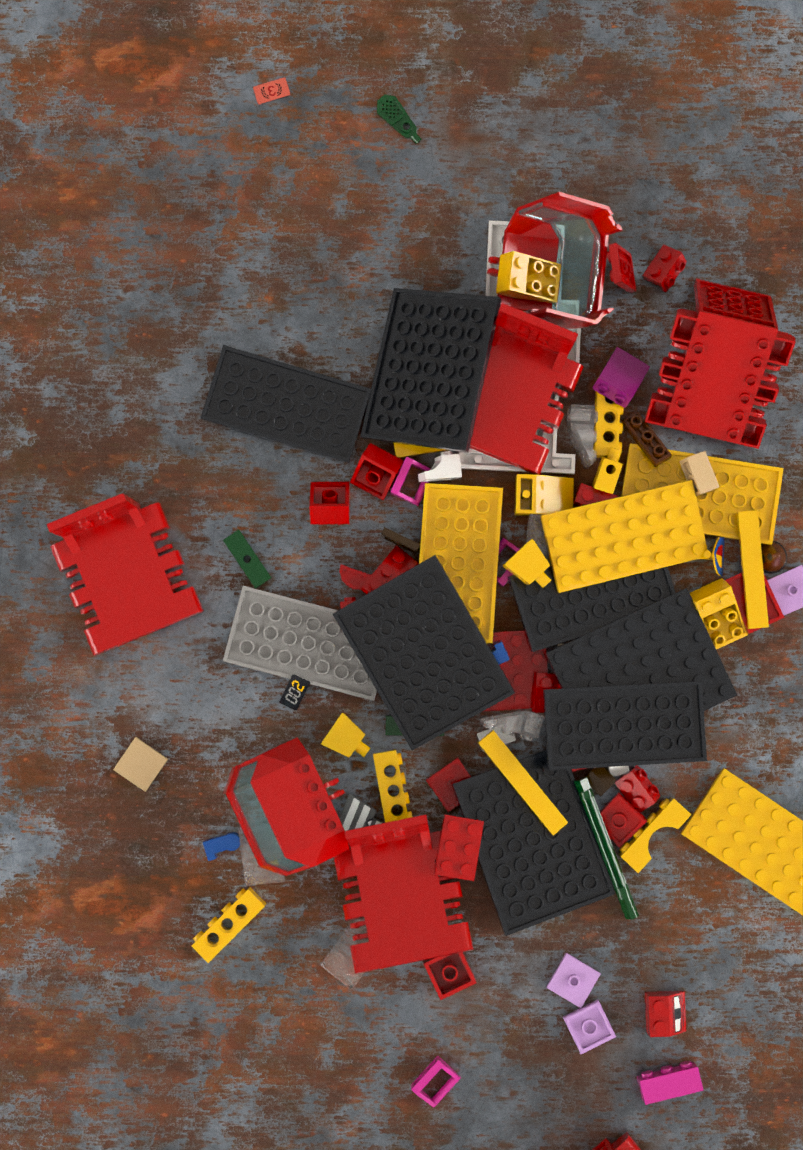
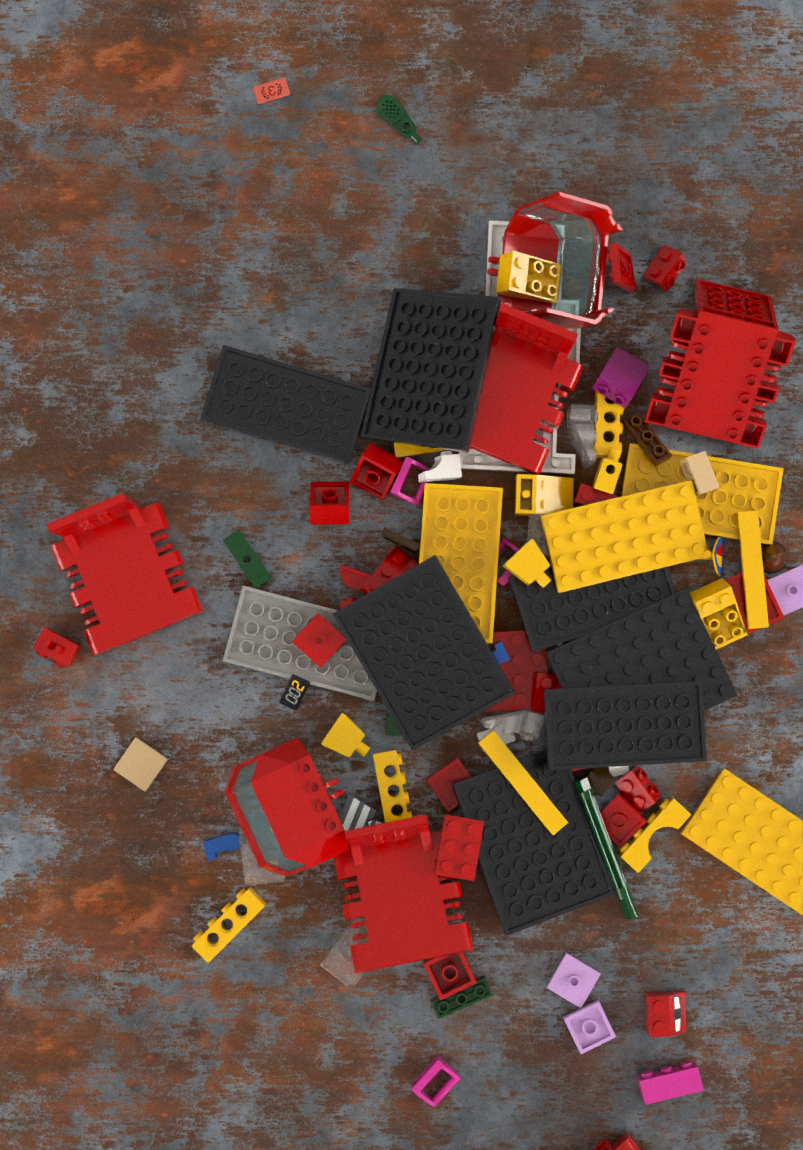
(56, 647): none -> red brick
(319, 640): none -> red plate
(472, 995): none -> dark green tile

